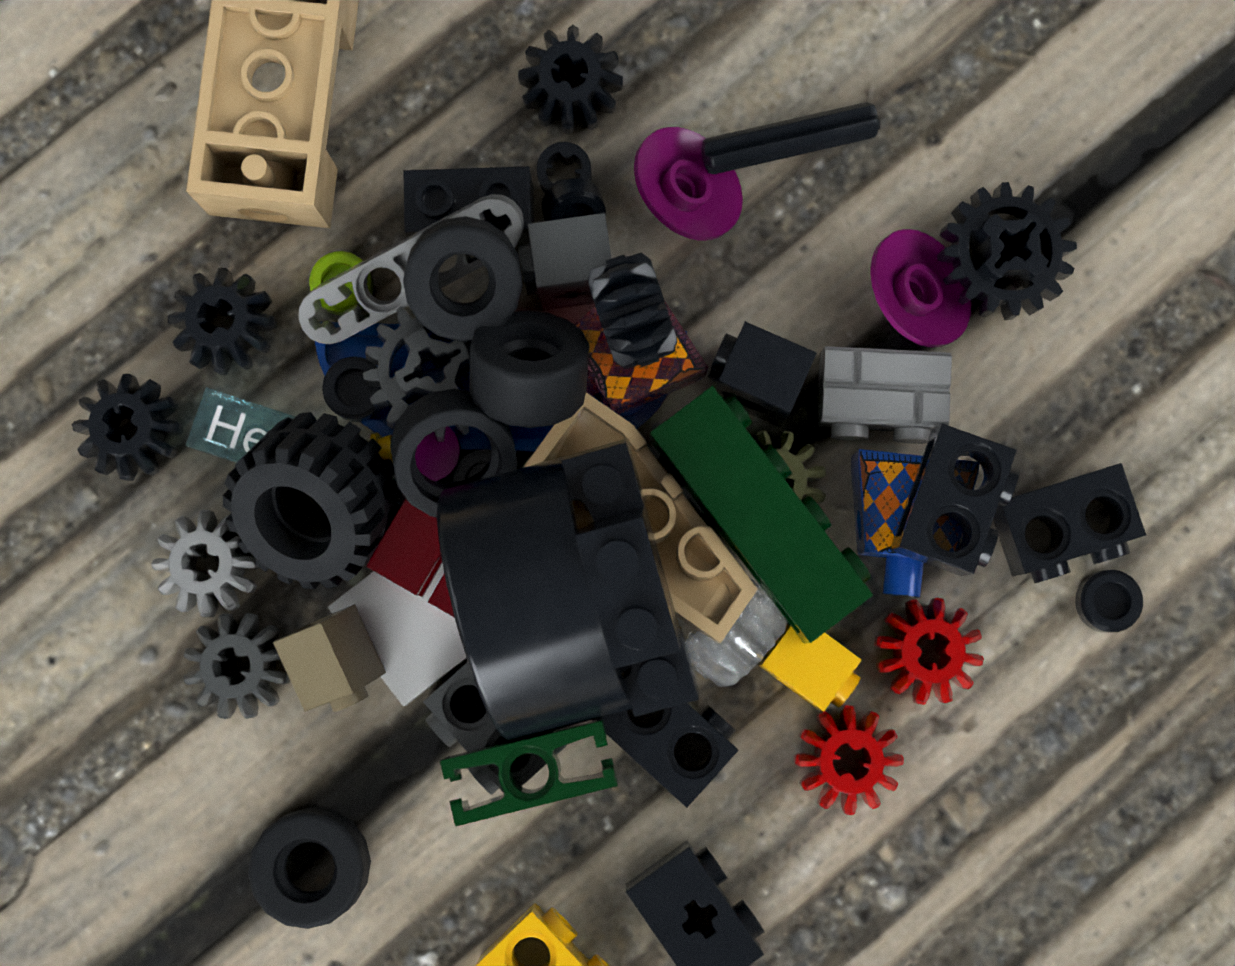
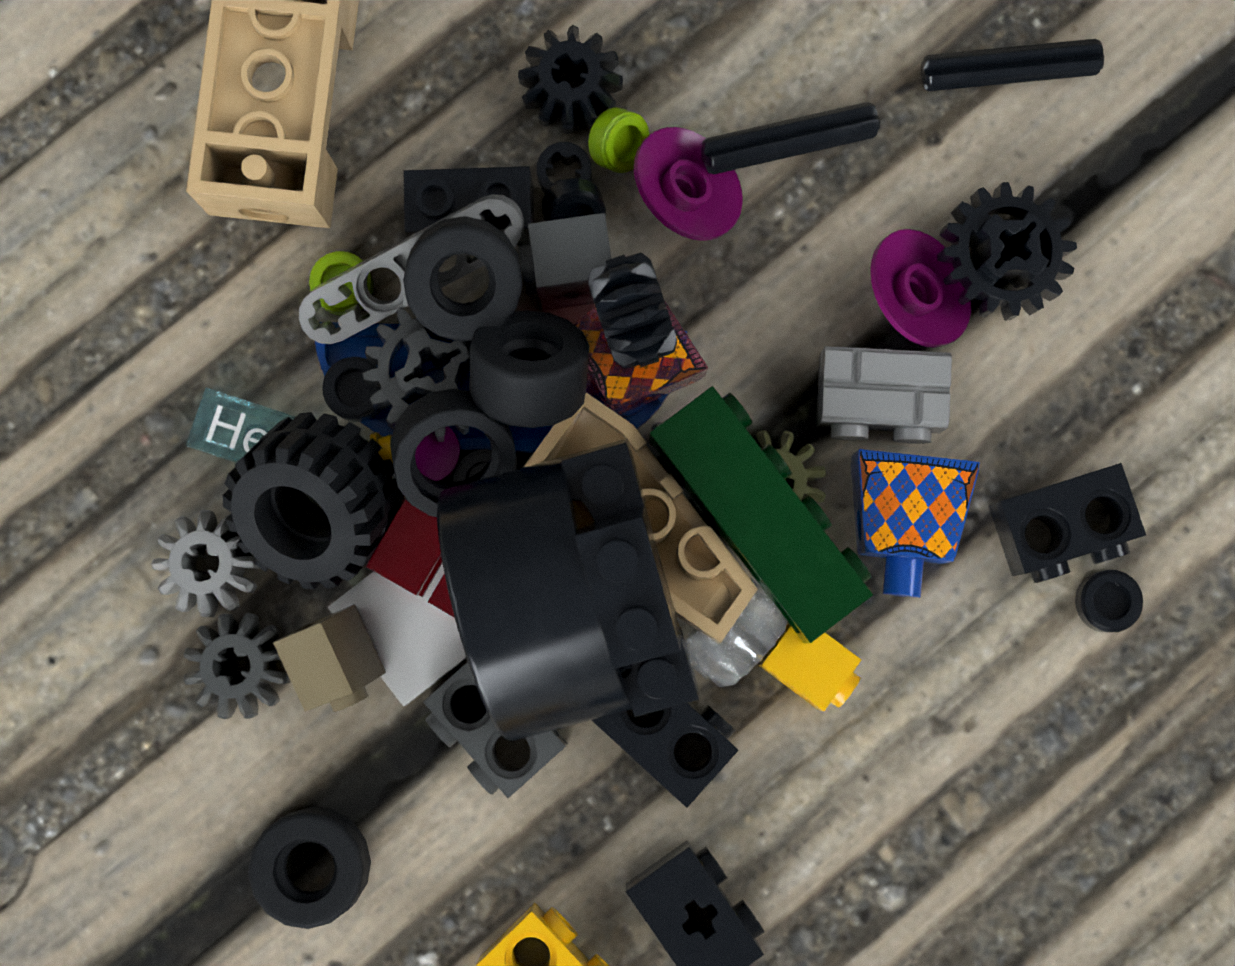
(111, 444): black gear -> none
(215, 343): black gear -> none
(521, 798): dark green piece -> none
(616, 139): none -> lime tile
(761, 372): black brick -> none
(841, 780): red gear -> none
(940, 494): black brick -> none
(950, 649): red gear -> none
(1012, 64): none -> black axle

